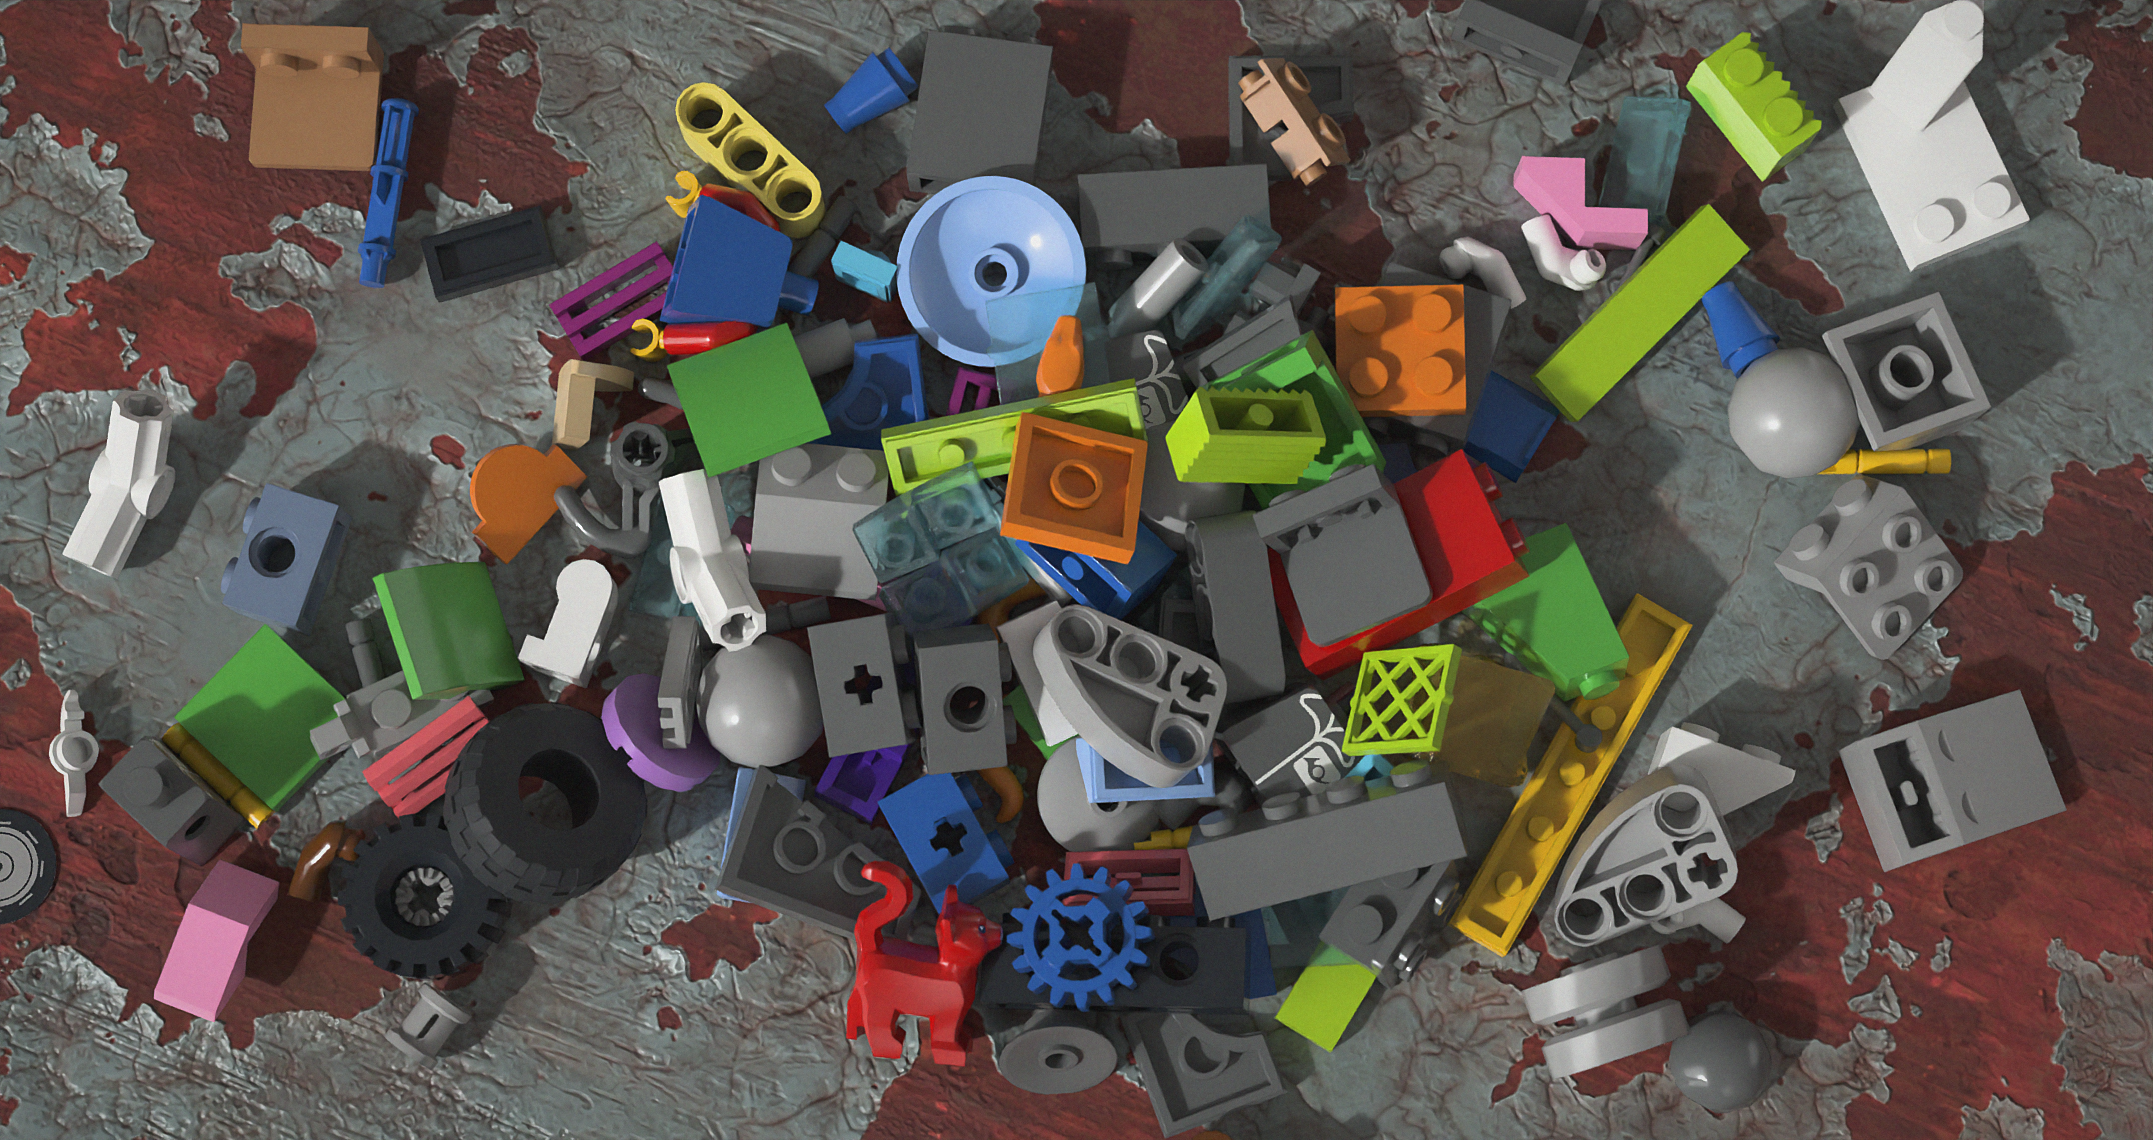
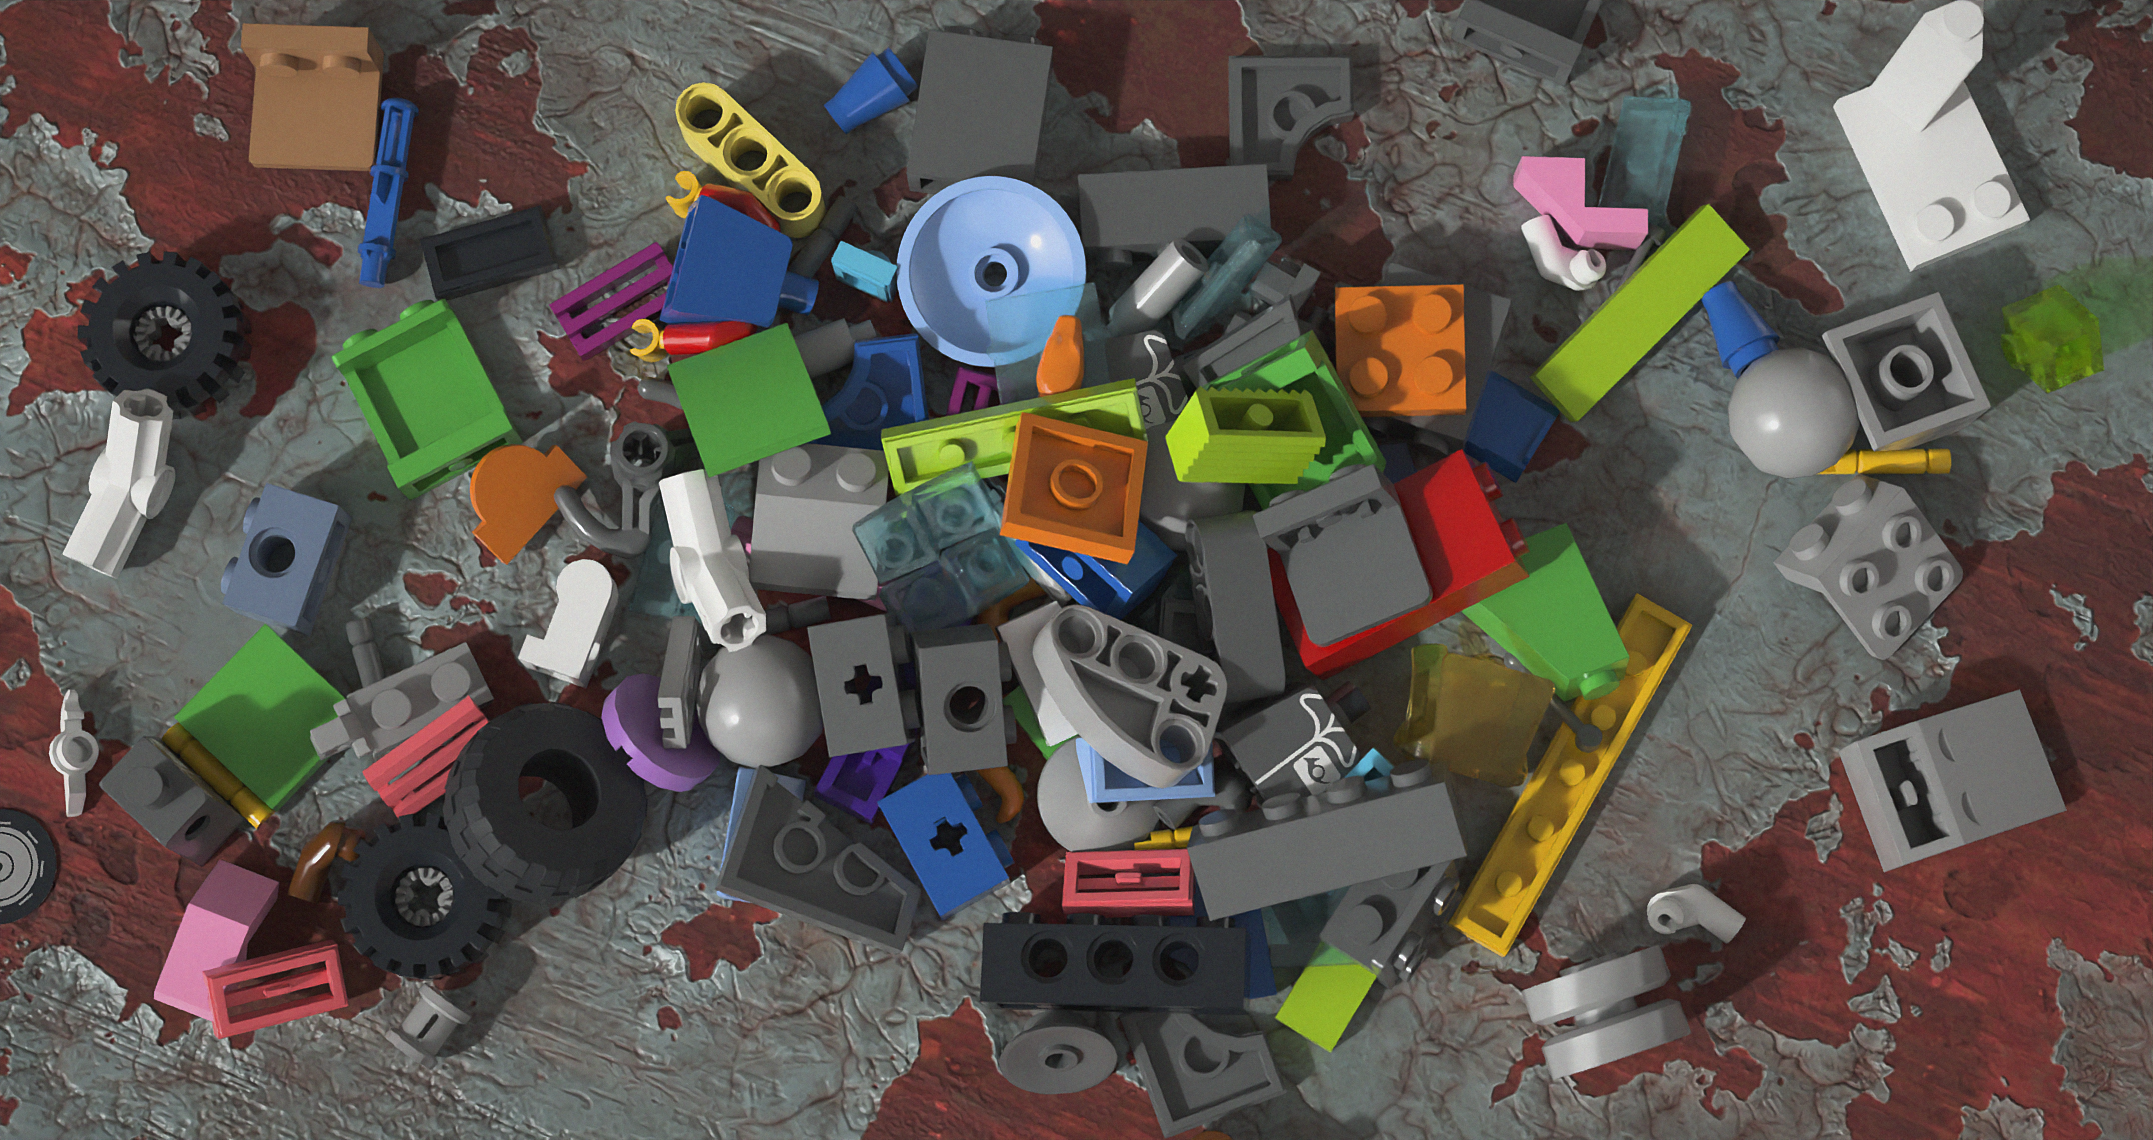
(132, 317): none -> black bush
(225, 975): none -> coral tile
(425, 396): none -> bright green panel
(448, 629): bright green slope -> none
(576, 395): tan tile -> none
(914, 977): red animal -> none
(1062, 962): blue gear -> none
(1284, 98): medium nougat hinge -> none
(1440, 699): lime window -> none
(1484, 262): white arm -> none
(1640, 838): light grey beam -> none
(1721, 1062): dark grey hair -> none
(1731, 774): white slope -> none
(1753, 106): lime brick -> none
(2052, 339): none -> clear neon green brick

